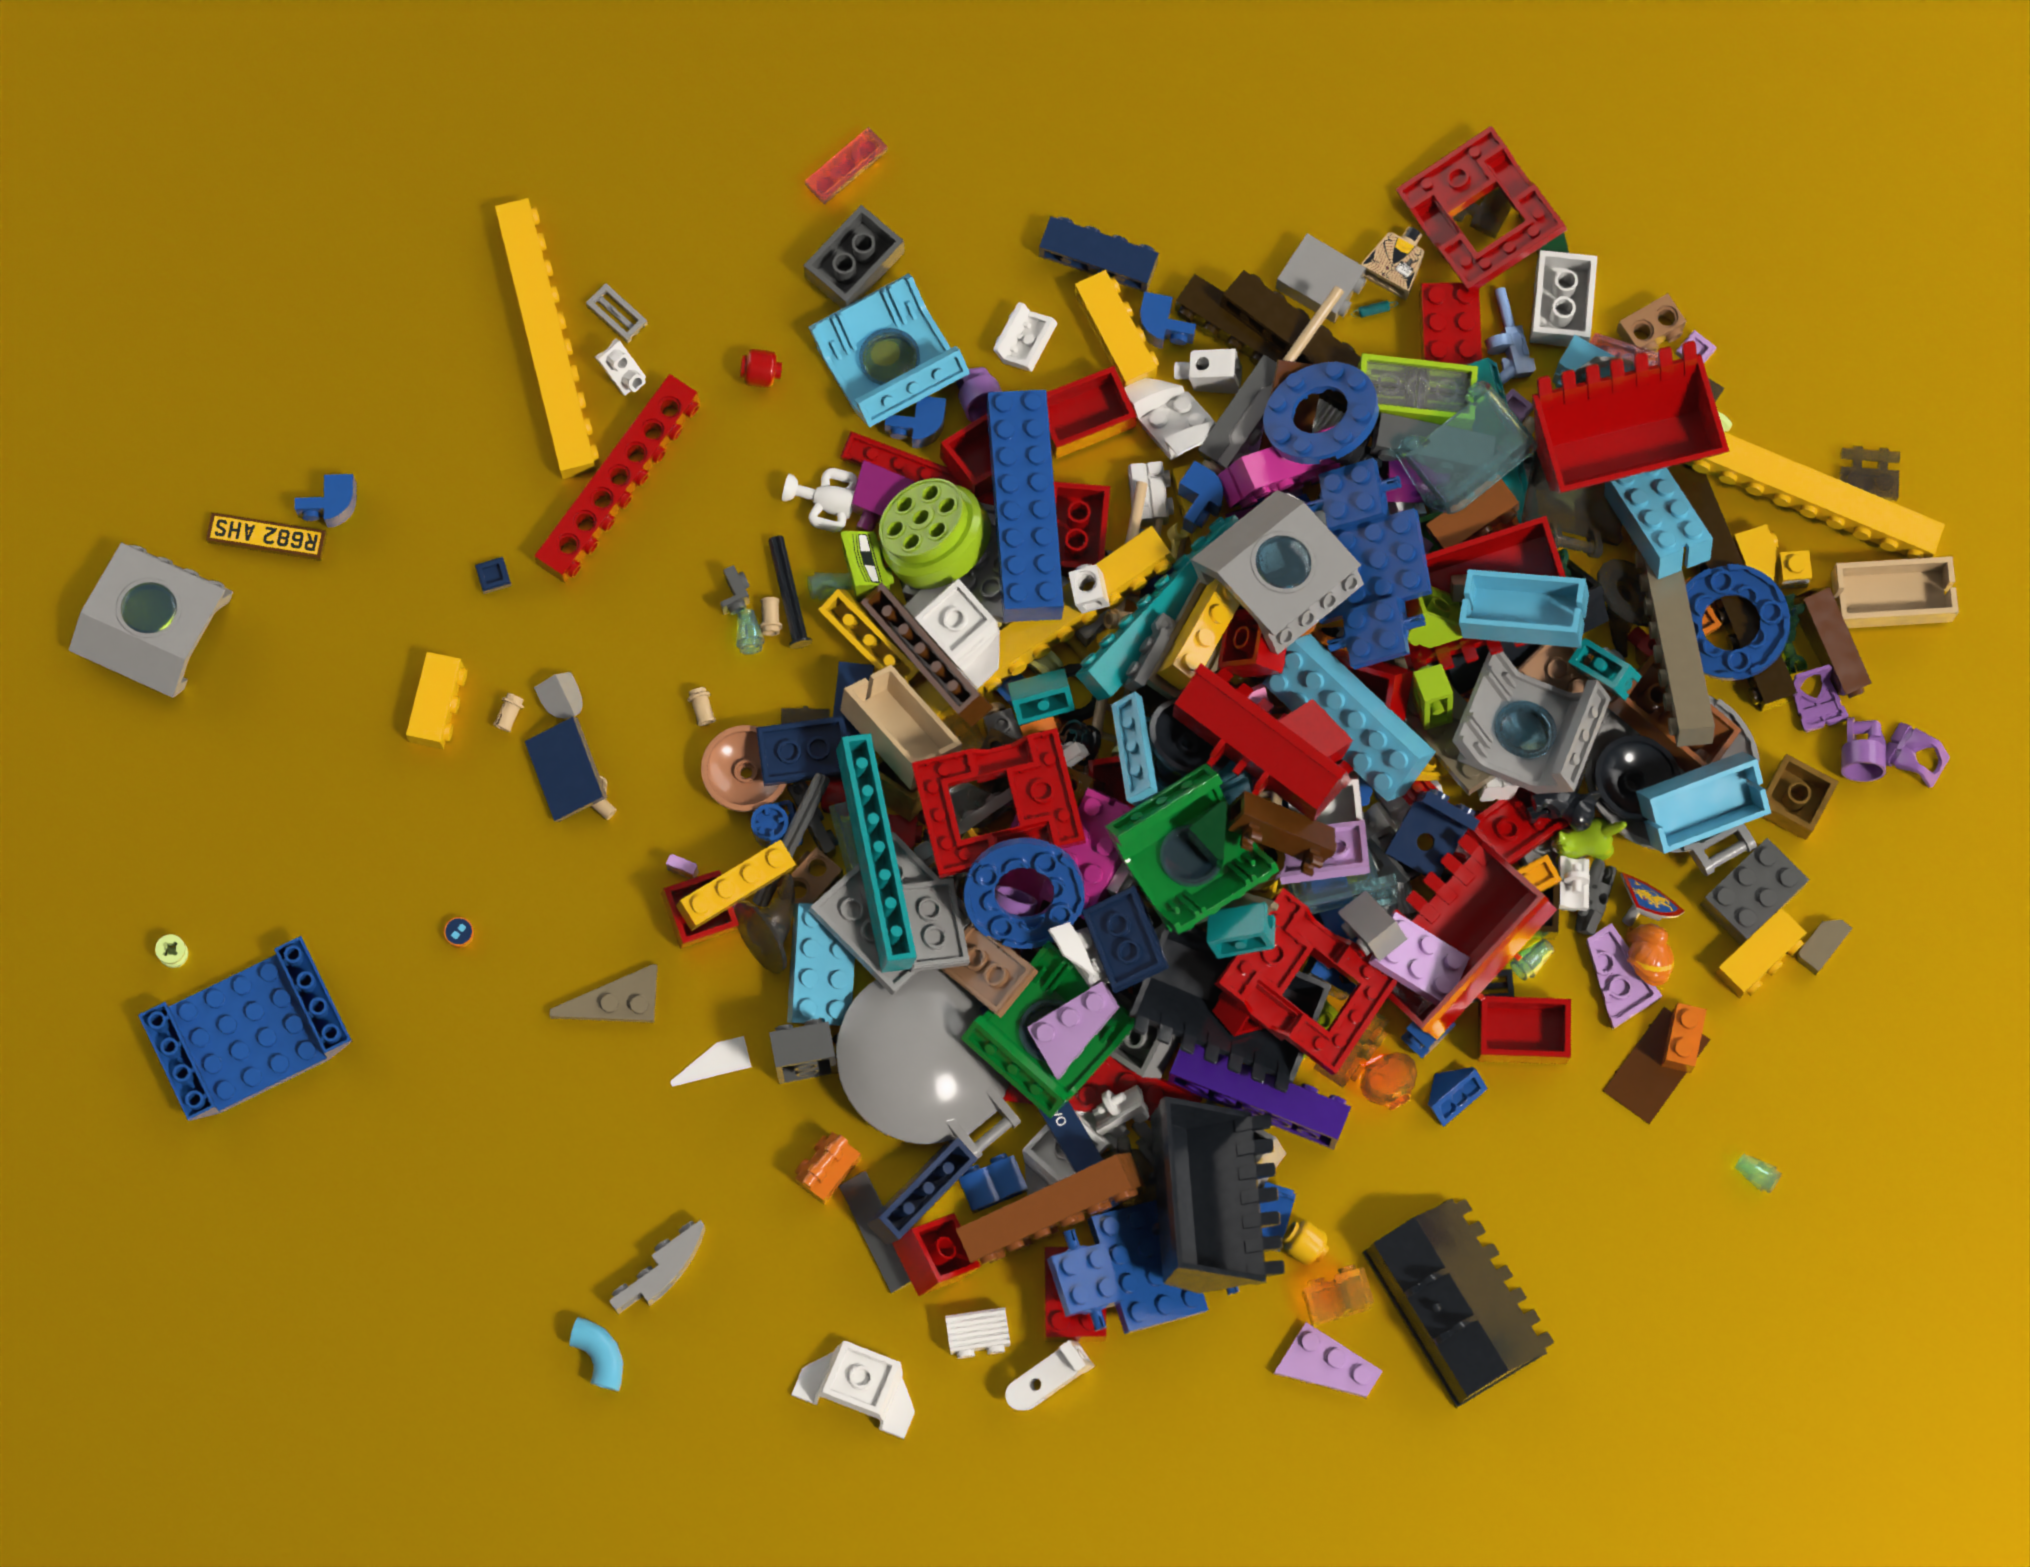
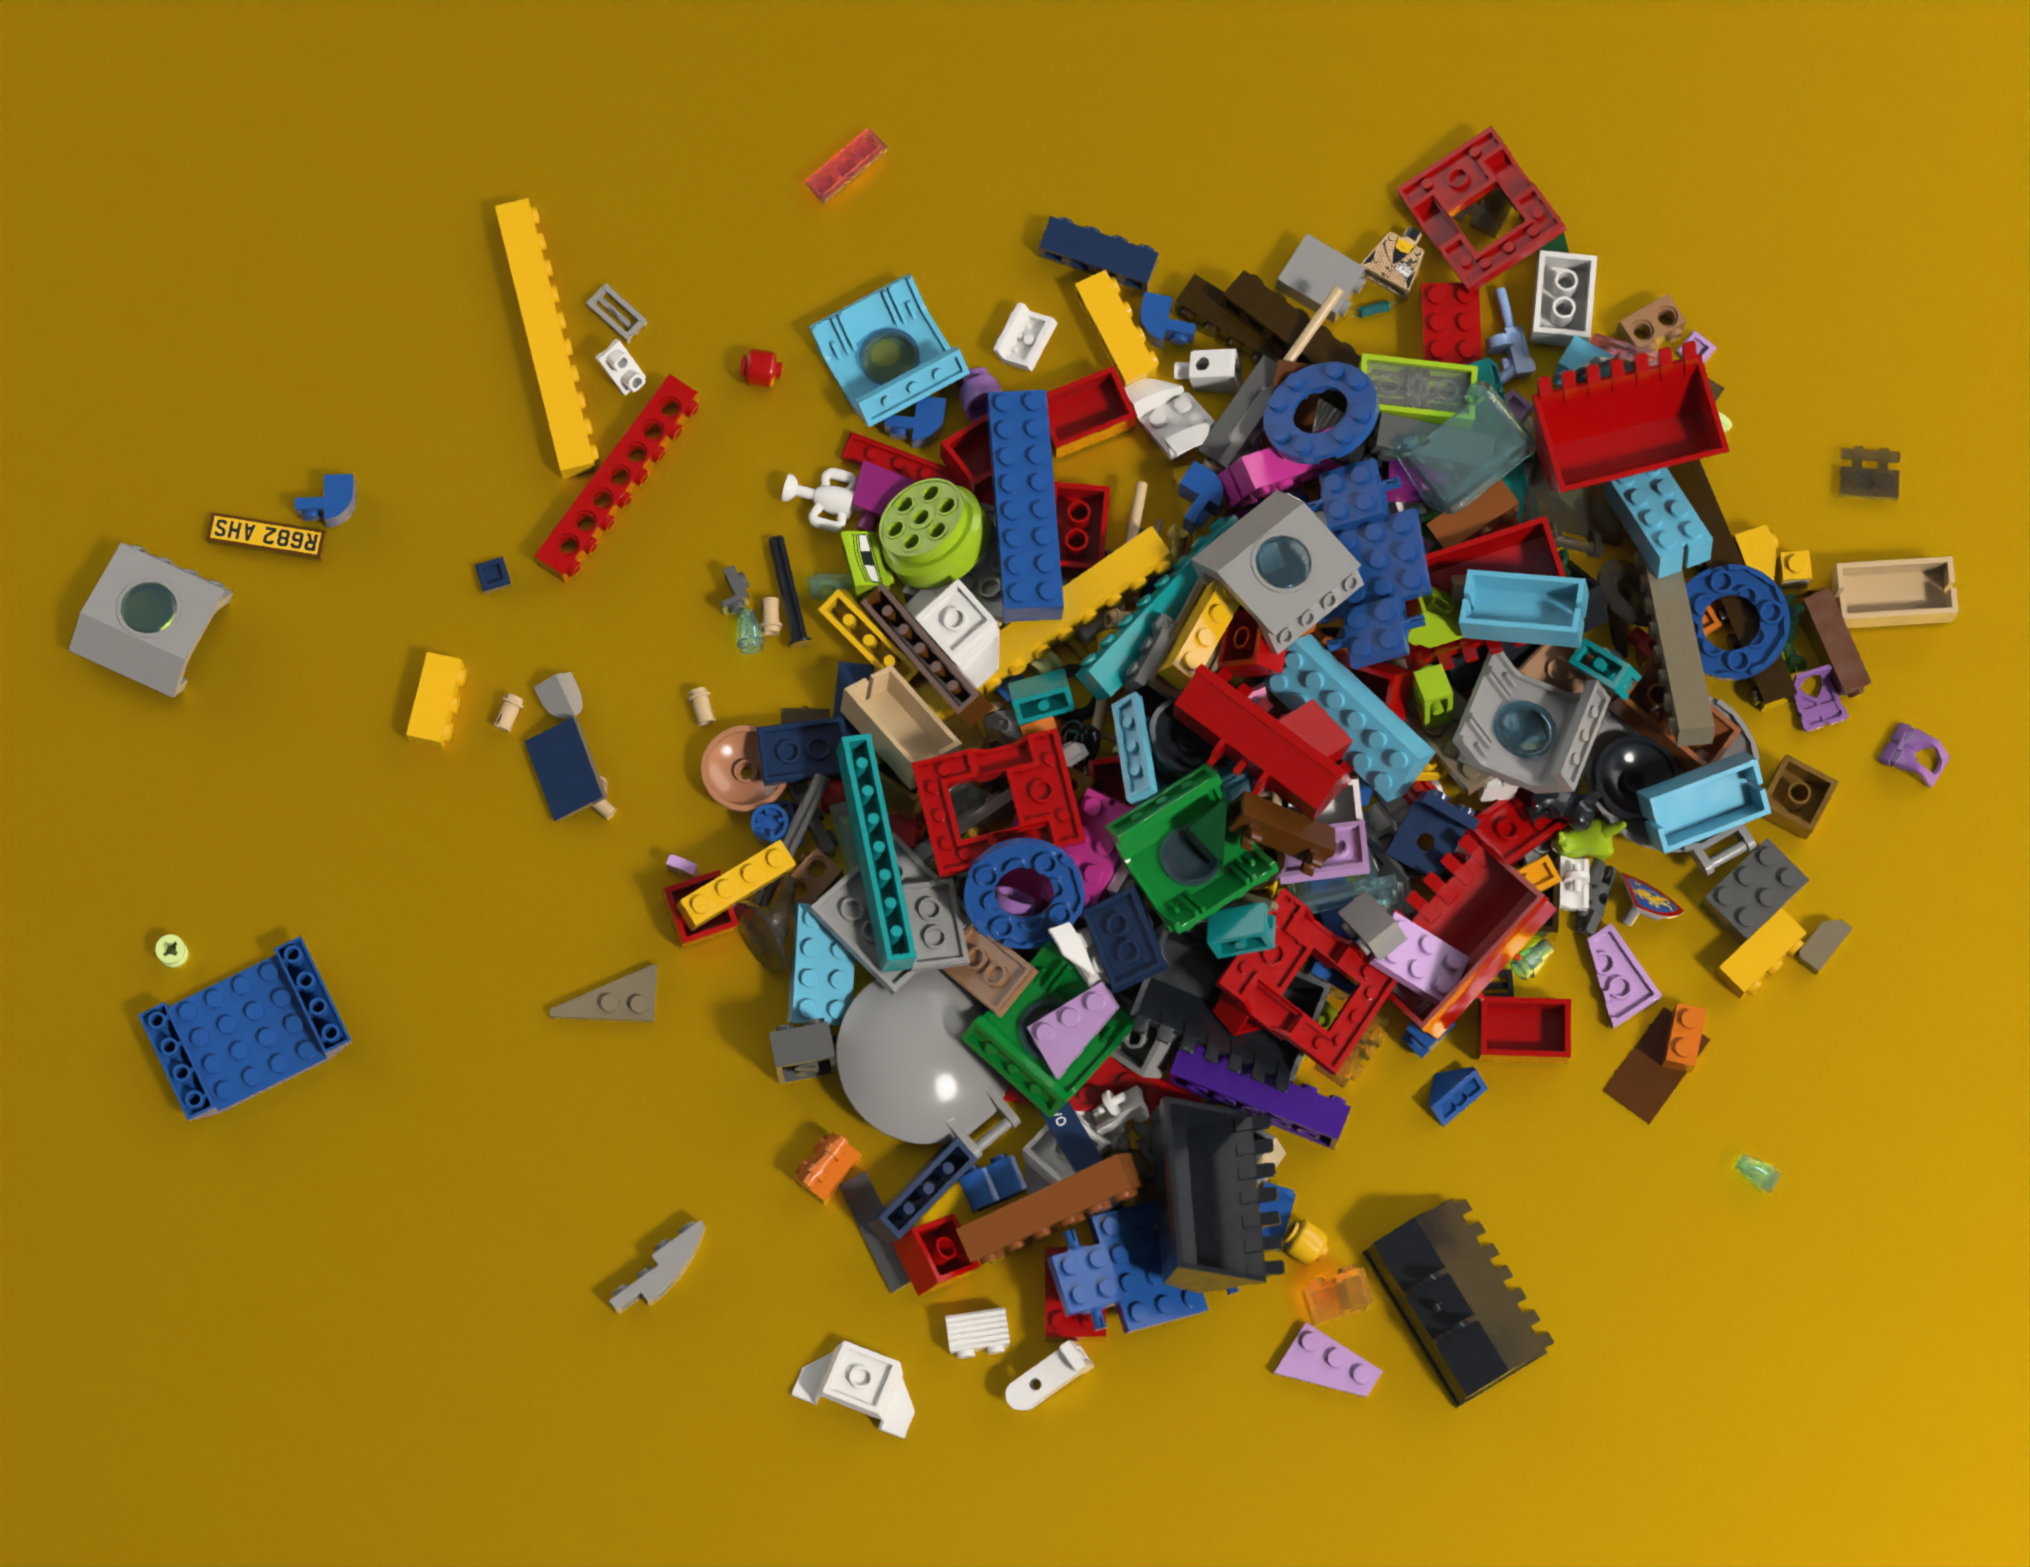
(459, 932): dark blue tile -> none
(602, 1351): medium azure cylinder -> none
(718, 1060): white sticker -> none
(854, 258): dark grey brick -> none
(1094, 598): white brick -> none
(1156, 500): white brick -> none
(1389, 1079): clear orange piece -> none
(1650, 953): orange hair -> none
(1824, 498): yellow brick -> none
(1863, 758): medium lavender piece -> none

